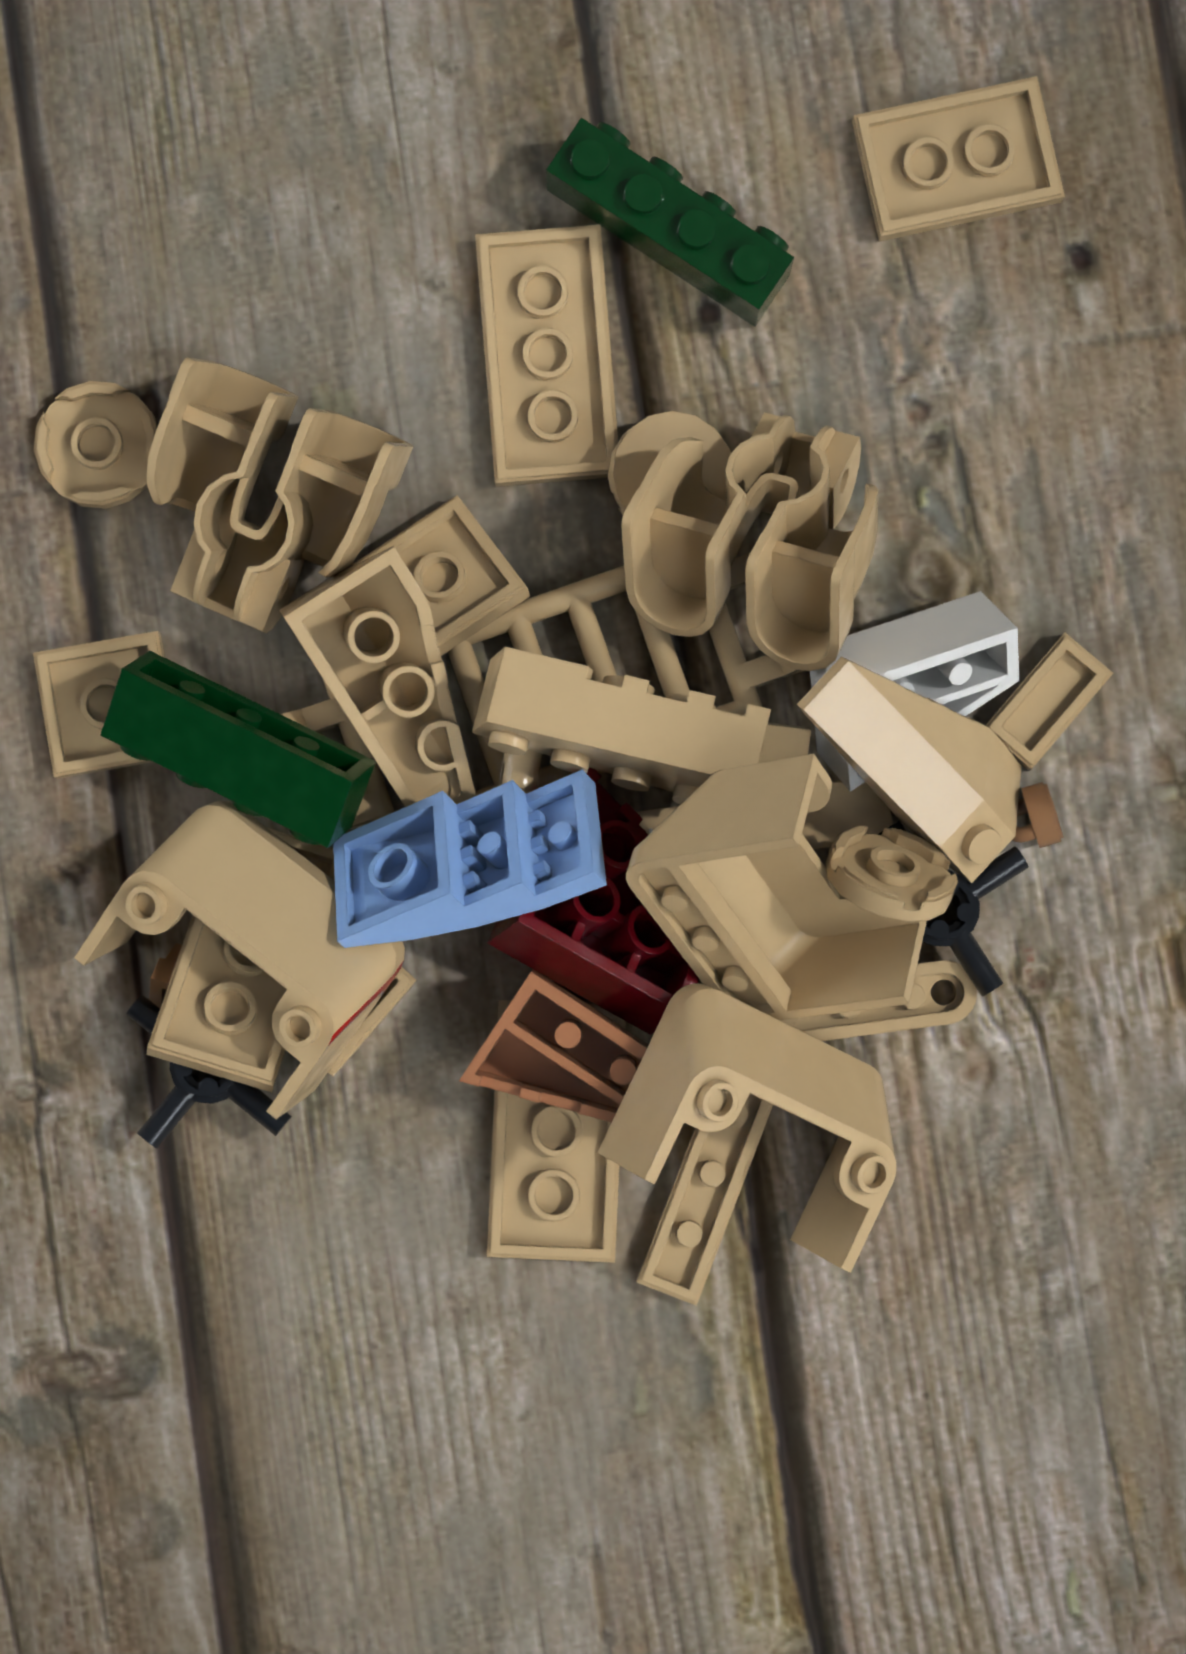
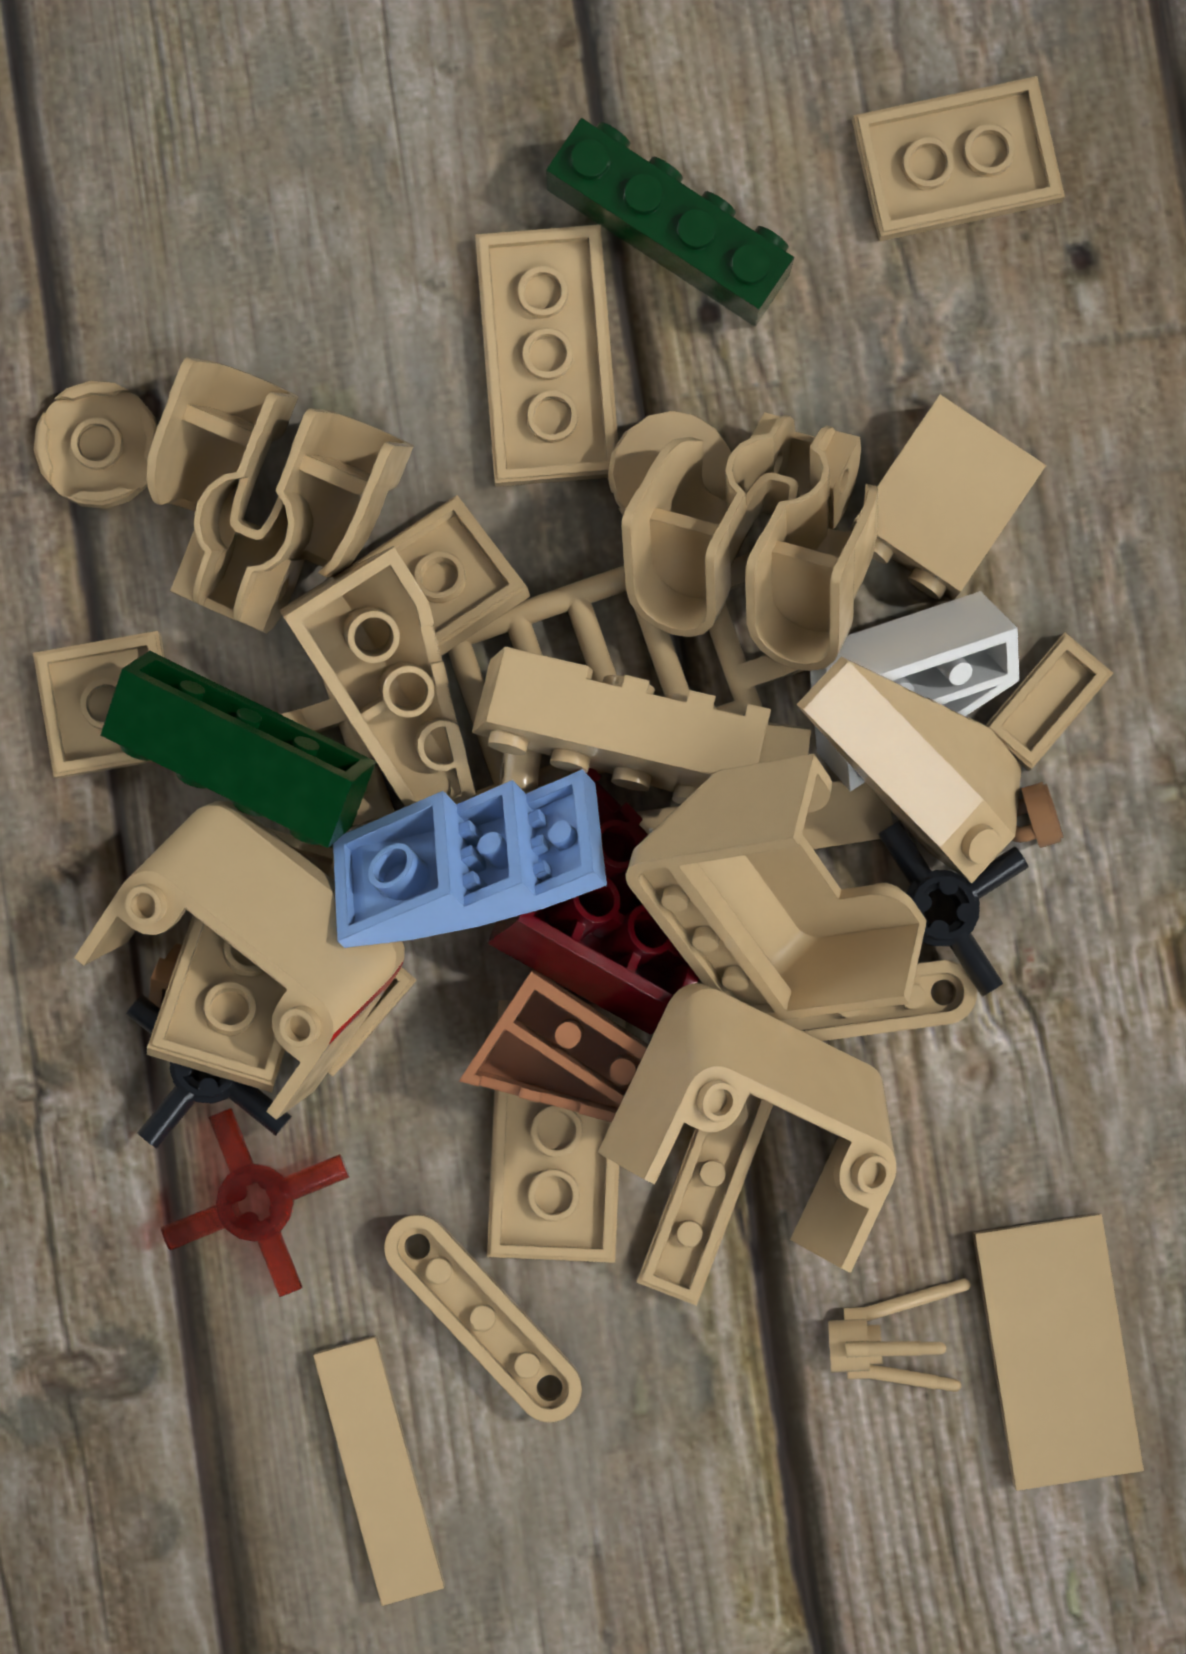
(282, 1193): none -> clear red bar
(379, 1470): none -> tan tile
(483, 1318): none -> tan plate
(859, 1345): none -> tan plant
(891, 874): tan tile -> none
(949, 498): none -> tan brick
(1058, 1351): none -> tan tile

